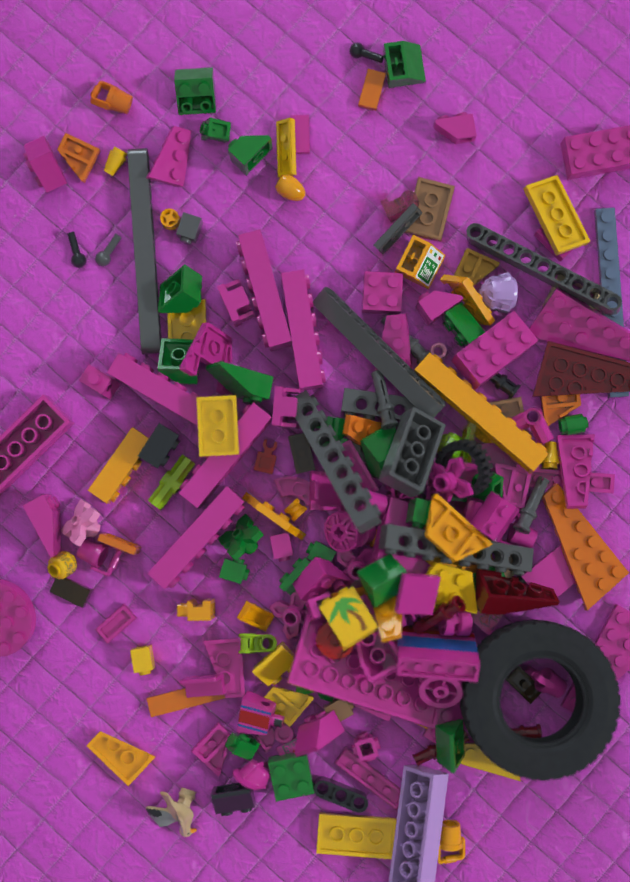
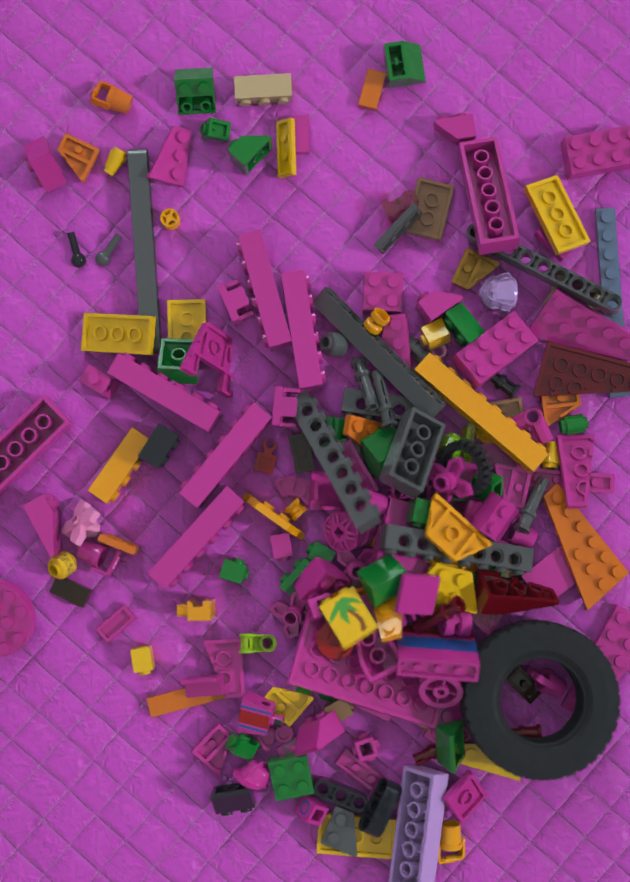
(118, 333): none -> yellow plate
(120, 756): light orange wing -> none
(171, 482): lime piece -> none
(176, 811): tan animal -> none
(180, 291): green slope -> none
(189, 228): dark grey brick -> none
(217, 425): yellow plate -> none
(242, 382): green slope -> none
(242, 539): green plant -> none
(255, 616): light orange tile -> none
(263, 89): none -> tan brick
(274, 665): yellow slope -> none
(290, 188): light orange animal -> none
(311, 810): none -> dark pink brick
(334, 344): none -> dark grey head
(341, 831): none -> dark grey wing
(357, 51): black bar -> none
(363, 377): none -> dark grey pin
(377, 320): none -> light orange wheel
(380, 807): none -> black beam
(420, 262): light orange slope -> none
(435, 334): none -> yellow brick
(464, 796): none -> dark pink tile
(473, 300): light orange wing -> none
(488, 196): none -> dark pink brick

